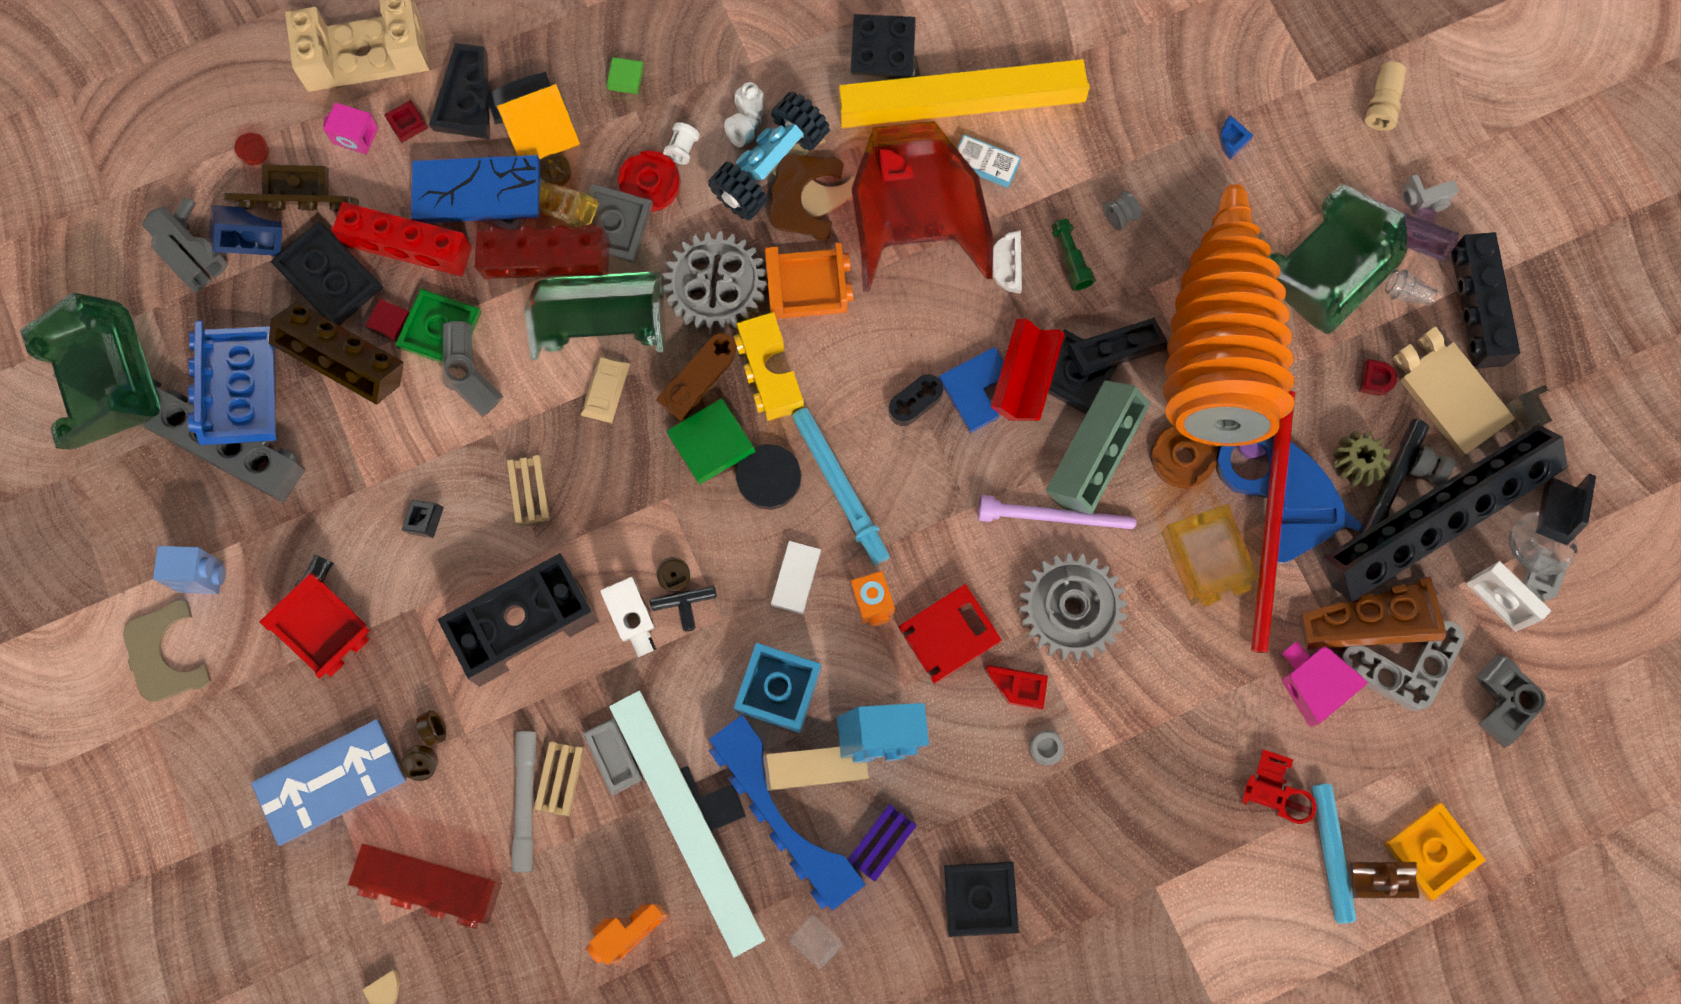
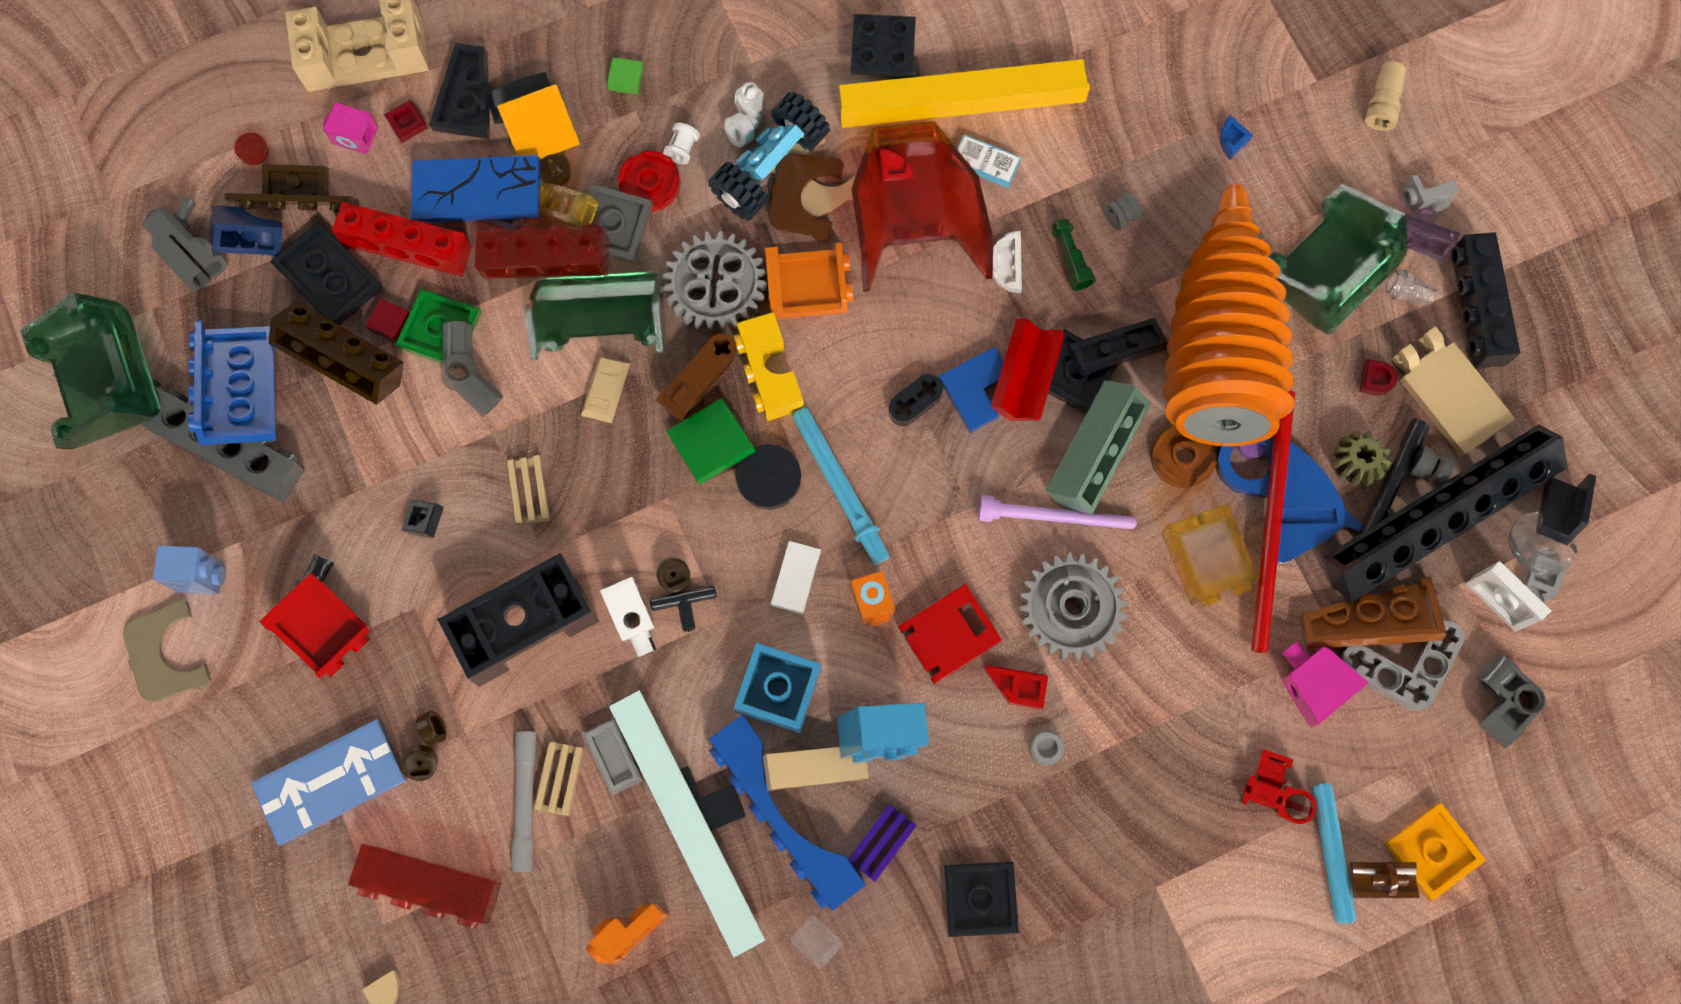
(1529, 411): clear smoke panel -> none

